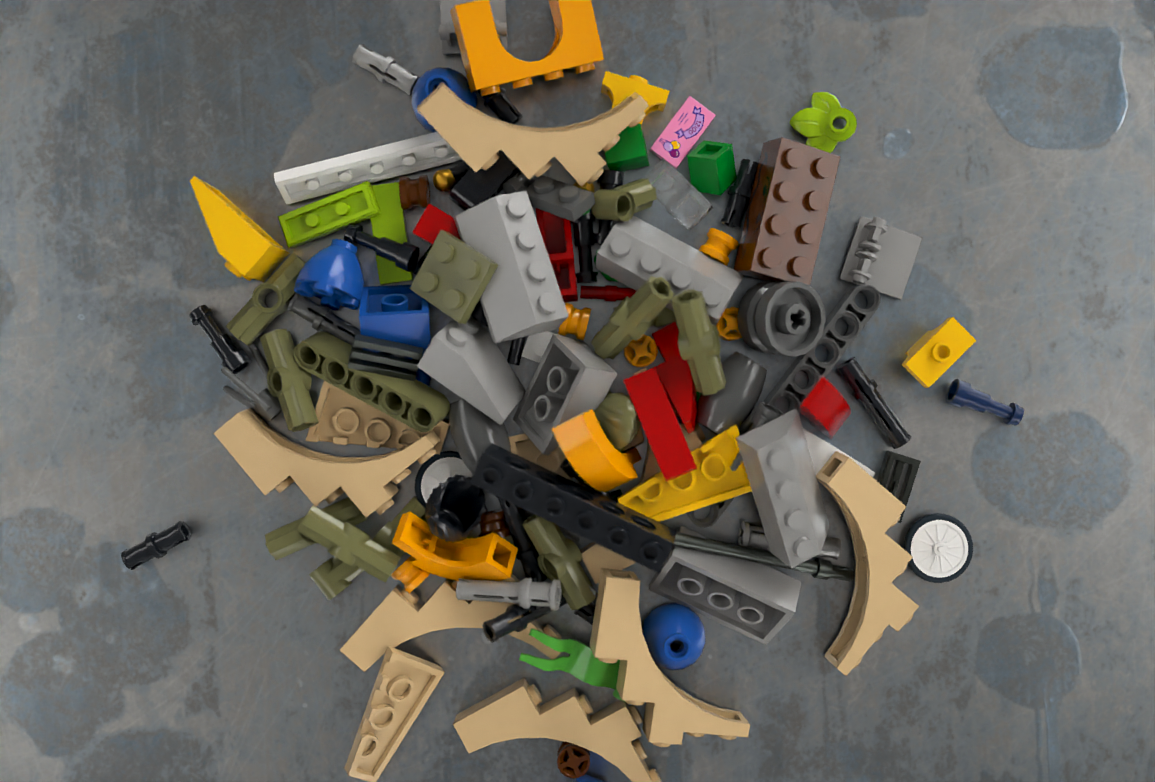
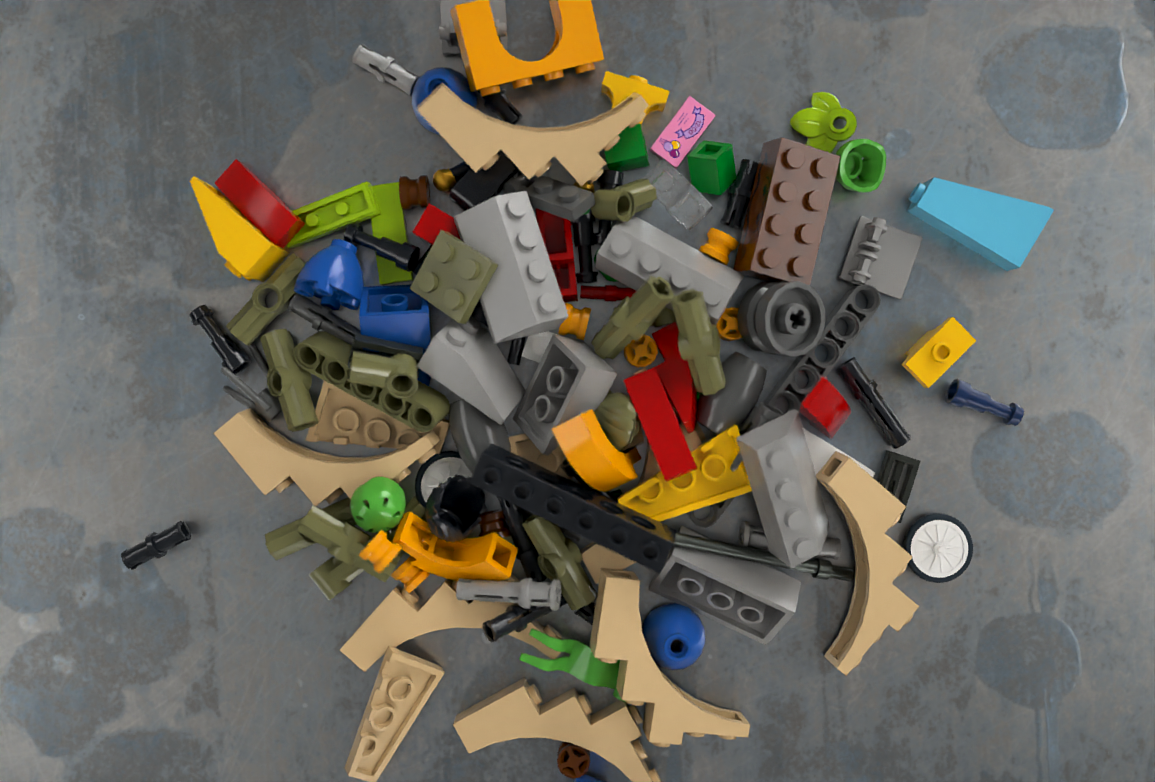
(259, 204): none -> red slope
(363, 166): white plate -> none
(378, 513): none -> bright green helmet
(380, 551): none -> light orange wheel
(385, 373): none -> olive piece
(869, 170): none -> bright green helmet
(981, 220): none -> medium azure slope

